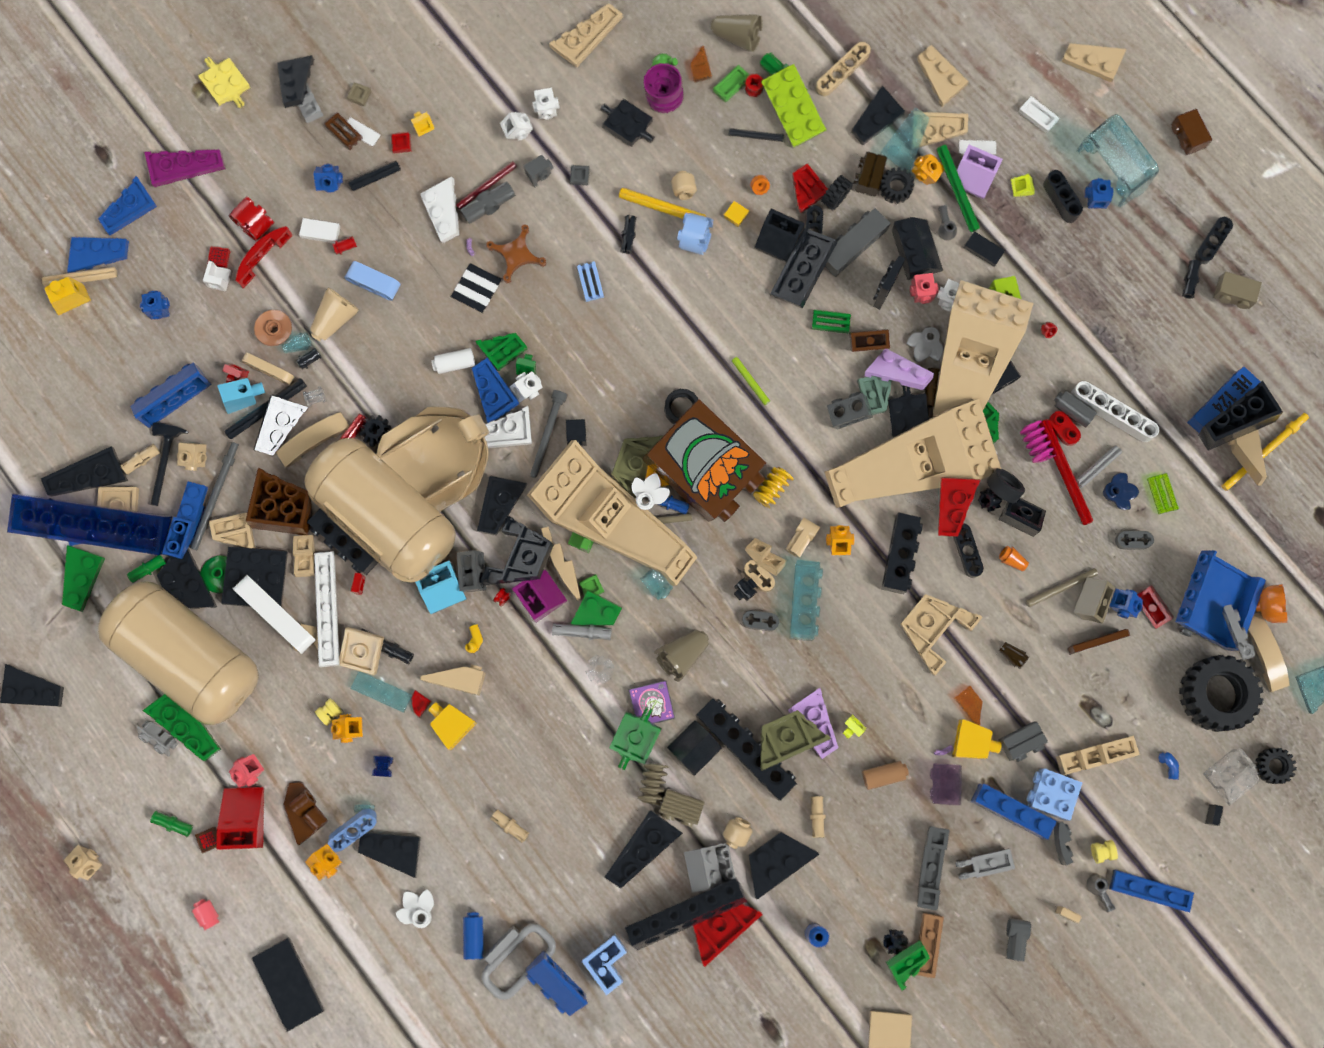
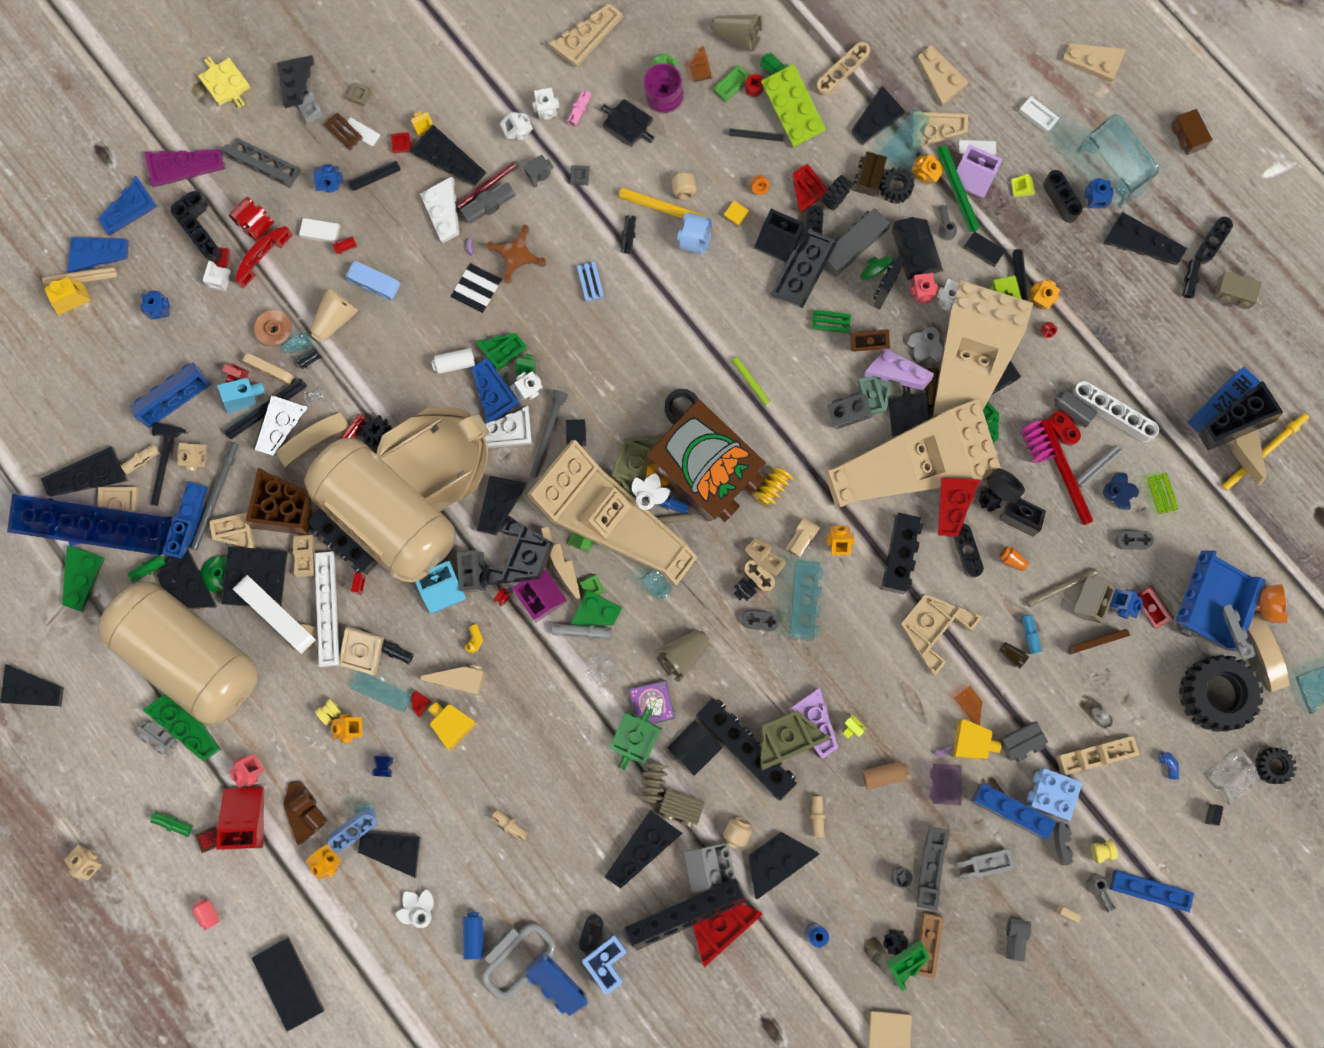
(189, 217): none -> black beam
(260, 165): none -> dark grey fence
(443, 153): none -> black wing
(579, 108): none -> bright pink pin
(586, 932): none -> black beam
(875, 267): none -> green dish
(904, 880): none -> dark grey wheel
(1019, 272): none -> black axle
(1031, 634): none -> dark azure axle
(1044, 294): none -> light orange brick
(1140, 238): none -> black wing

